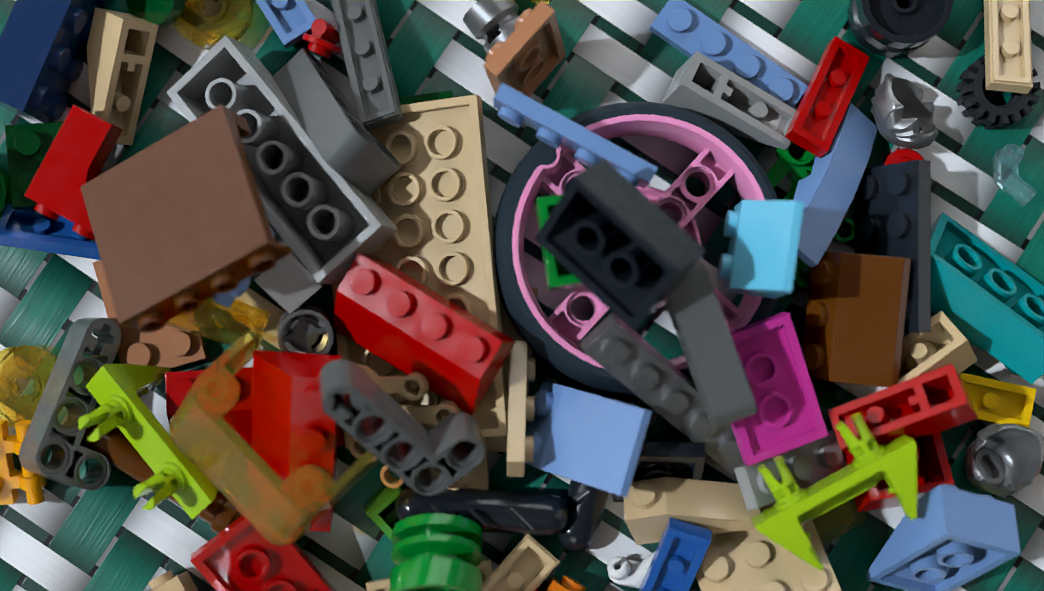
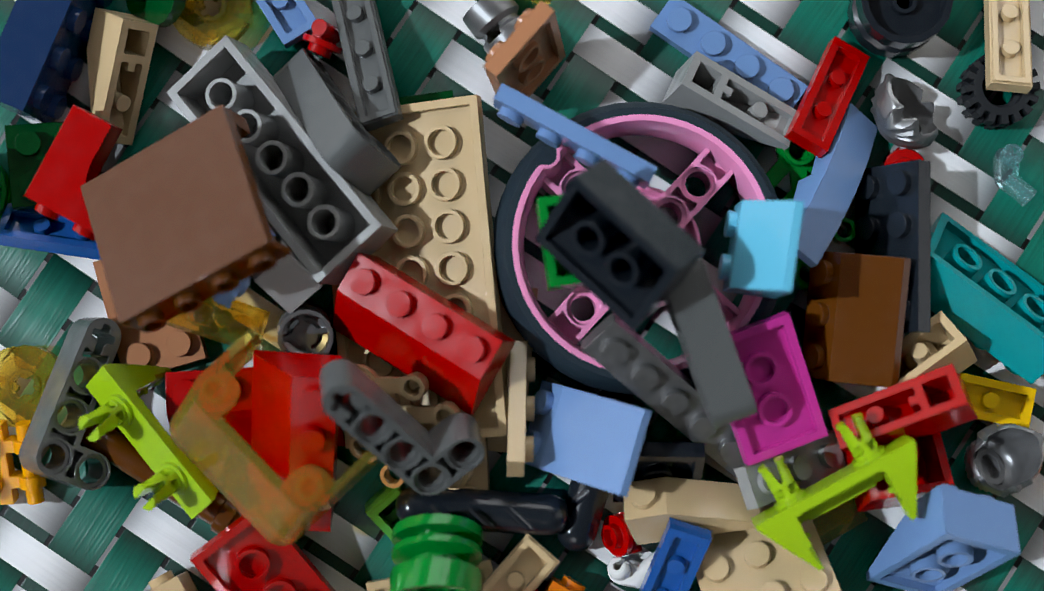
(618, 537): none -> red plate

